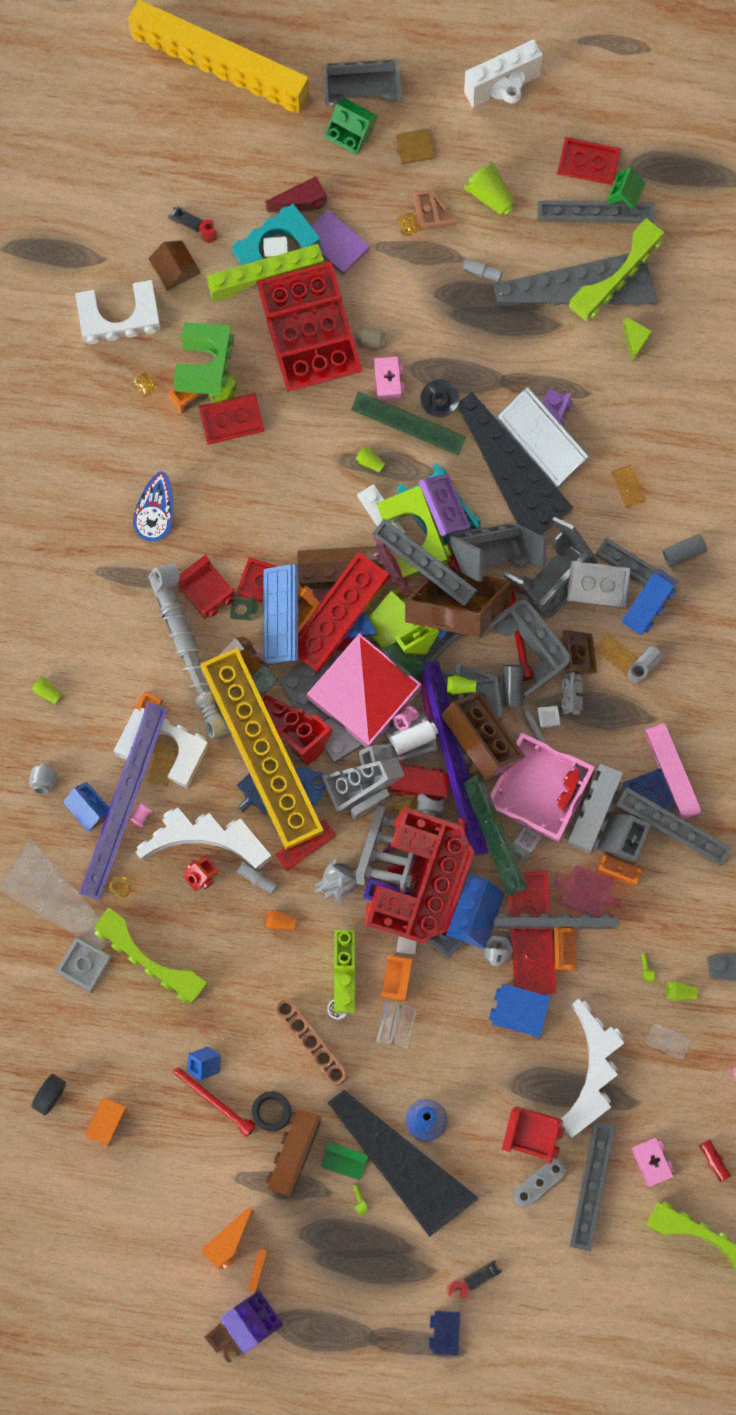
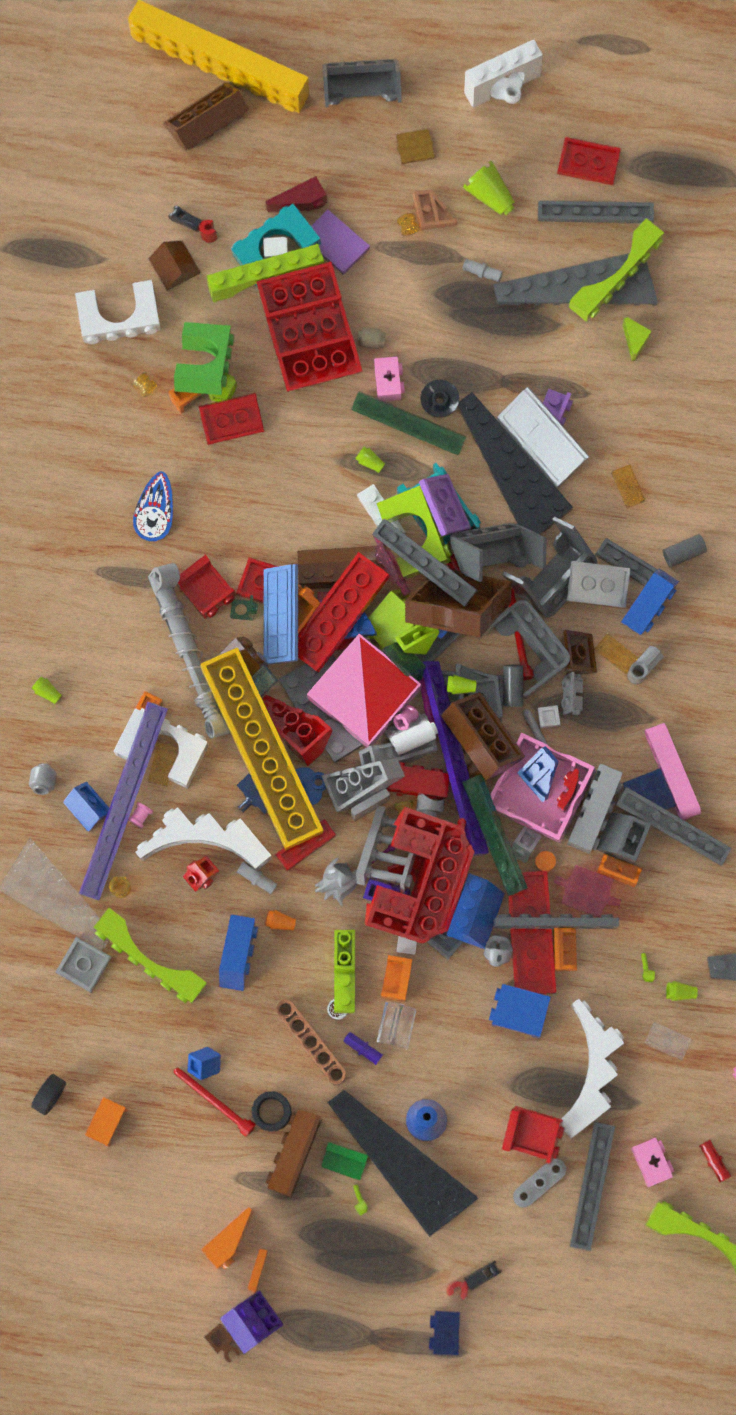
(206, 116): none -> reddish brown slope
(236, 952): none -> blue wedge
(350, 125): green slope -> none
(362, 1048): none -> dark purple axle
(540, 772): none -> wing
(545, 861): none -> orange tile
(626, 187): green panel -> none

